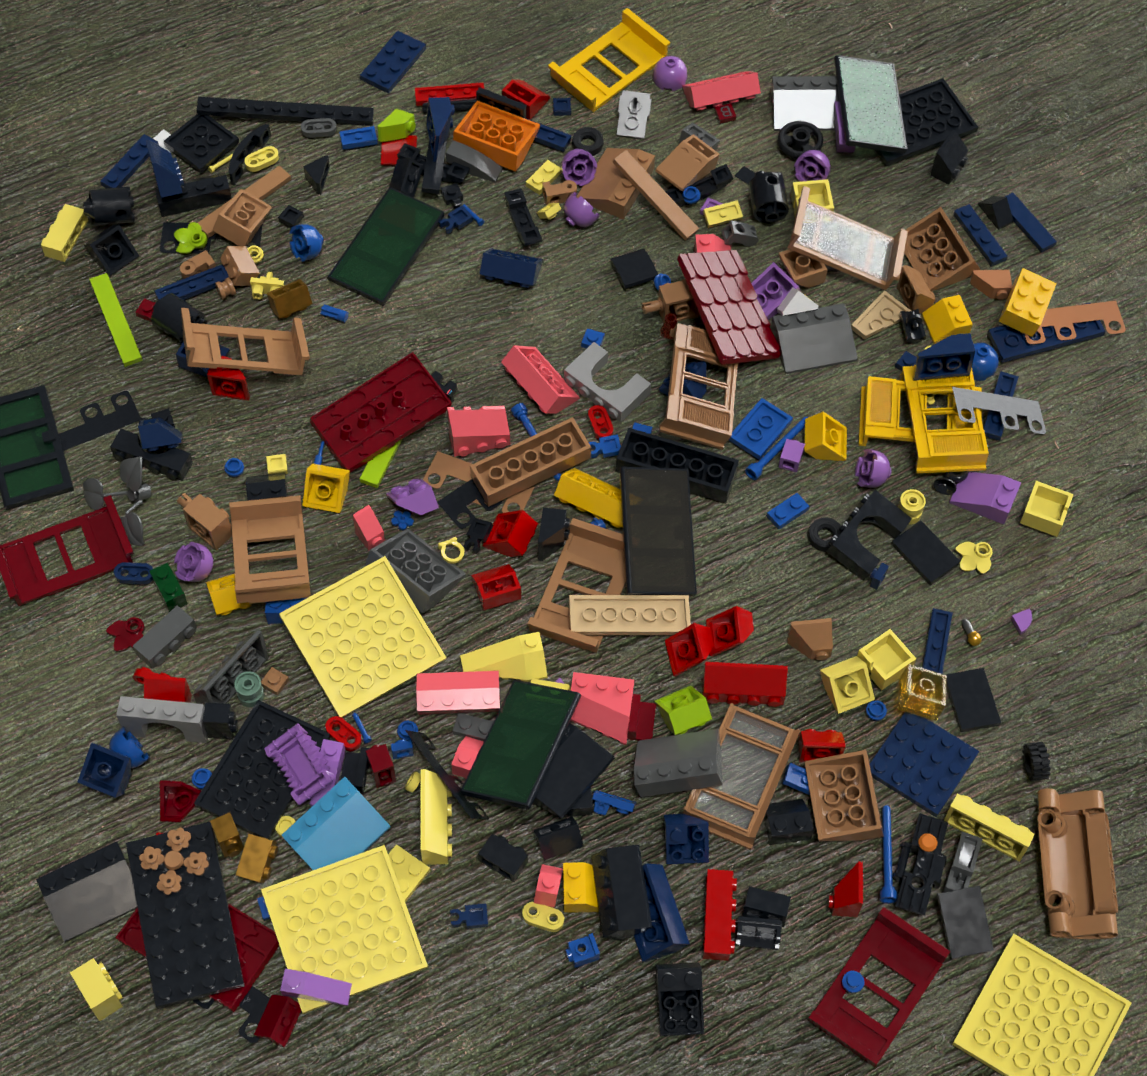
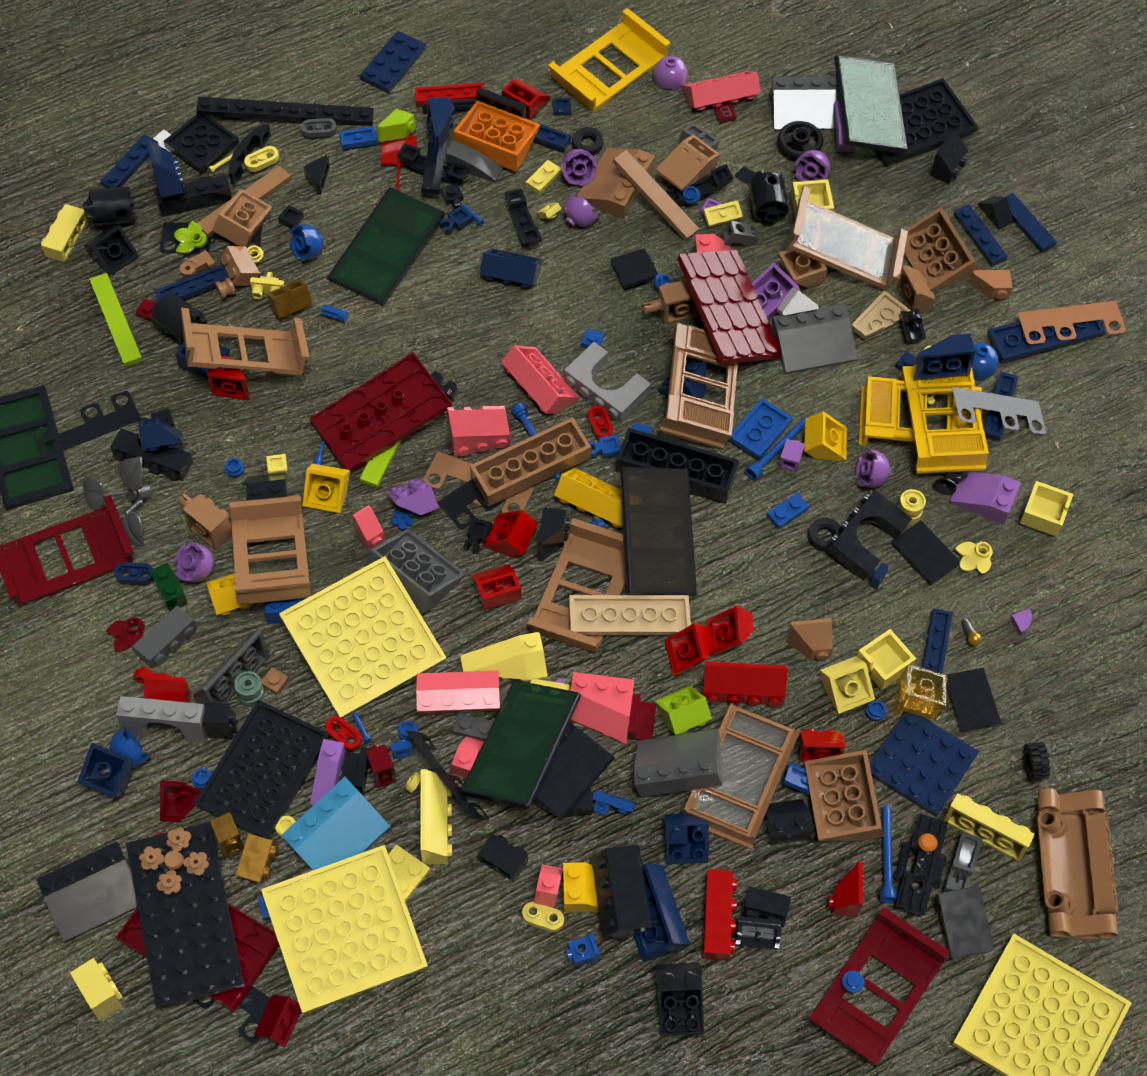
(300, 762): medium lavender piece -> none
(315, 987): medium lavender slope -> none
(406, 176): black panel -> none
(453, 541): light yellow piece -> none
(474, 916): dark blue plate -> none
(558, 192): medium nougat leg -> none
(558, 837): black panel -> none
(633, 114): light grey piece -> none
(669, 322): clear red cone -> none
(947, 319): yellow slope -> none
(1027, 302): yellow brick -> none

